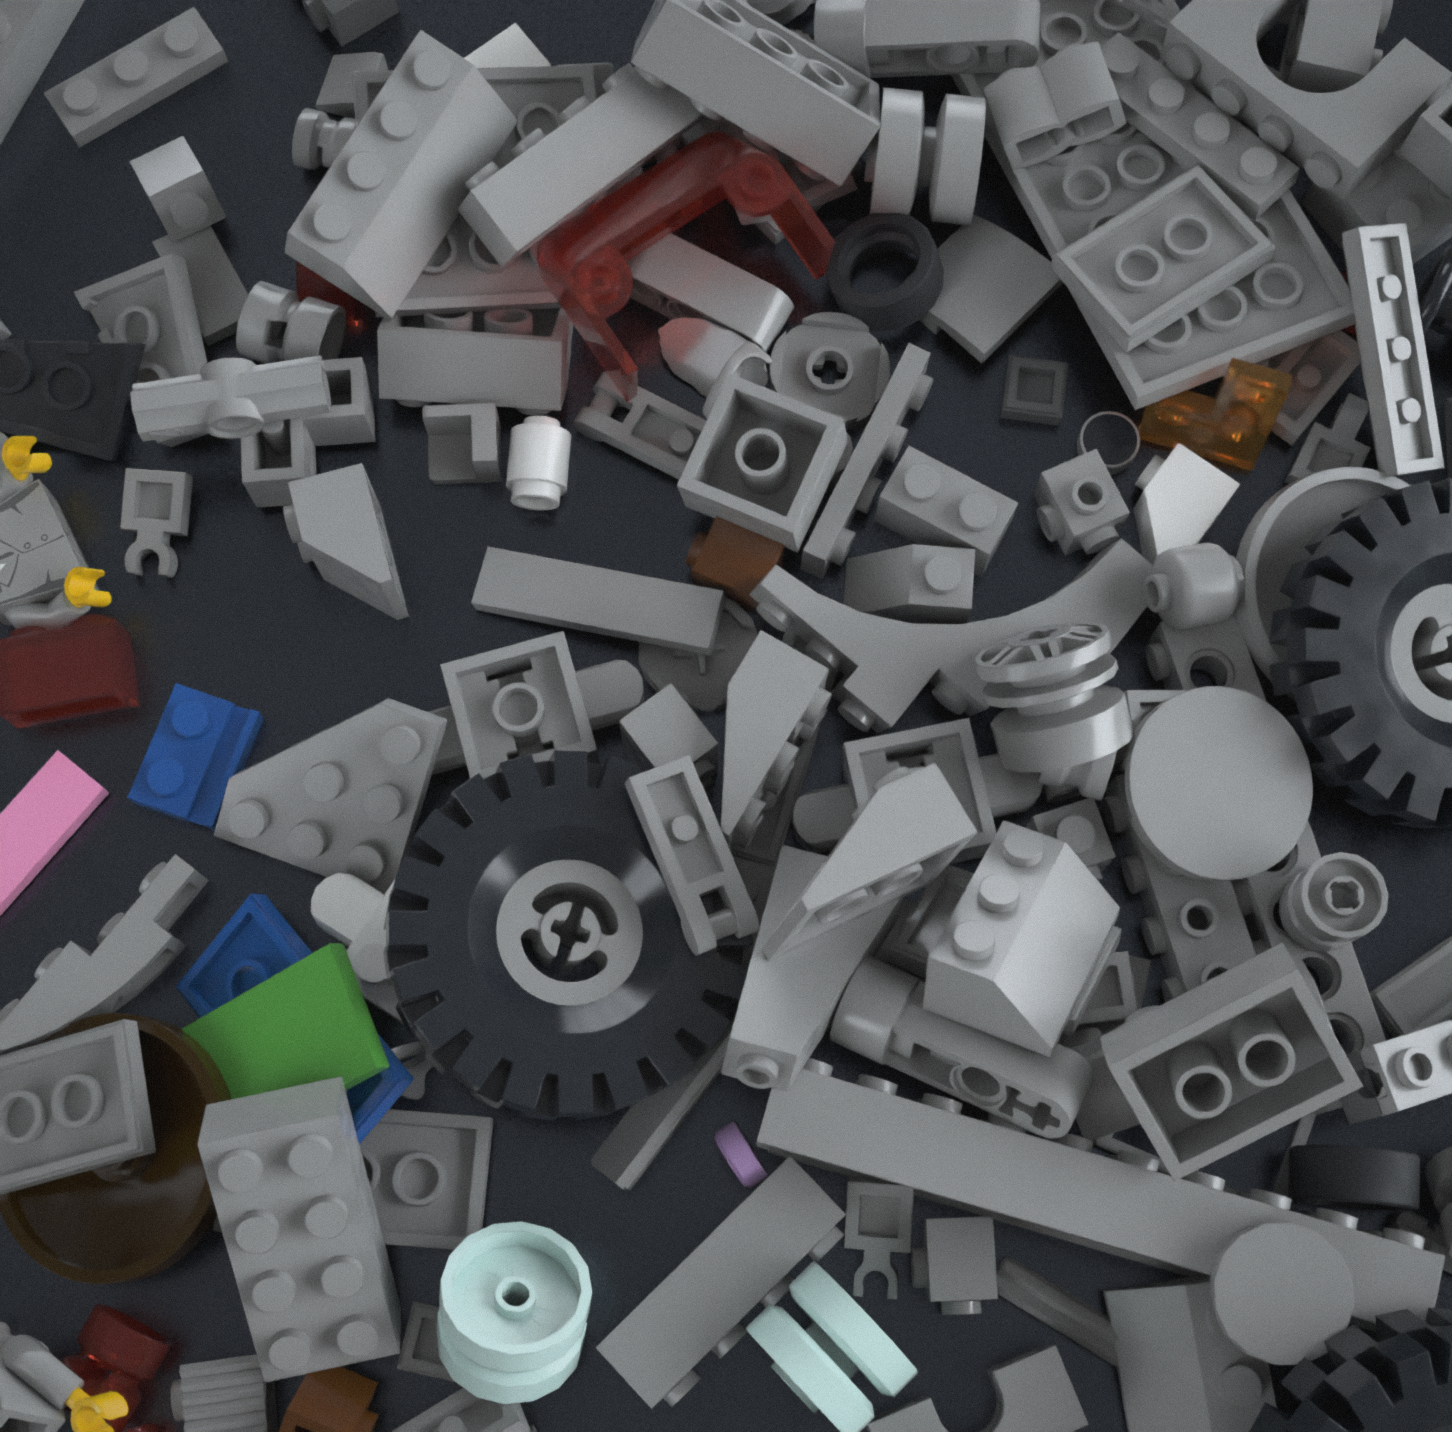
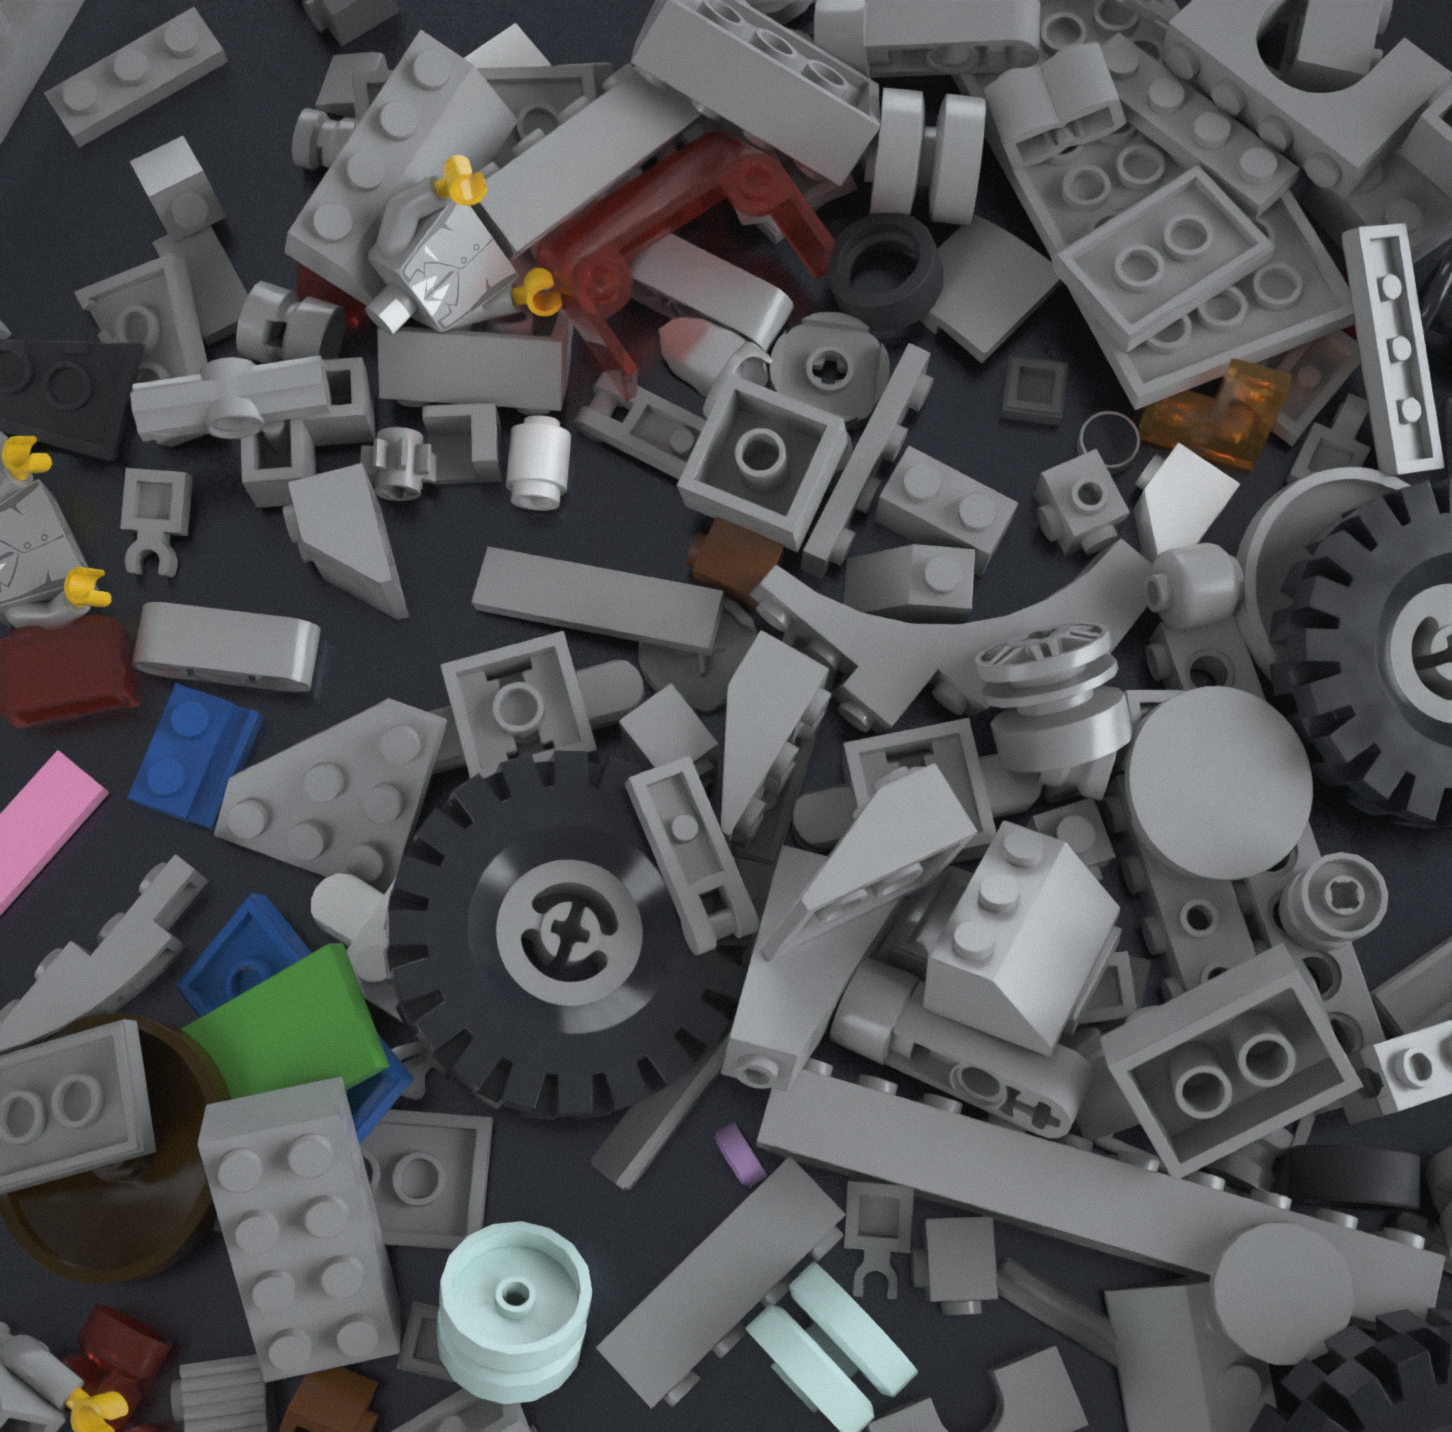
(226, 647): none -> light grey beam
(399, 463): none -> light grey gear
(445, 261): none -> light grey torso
(1253, 1164): none -> light grey wheel

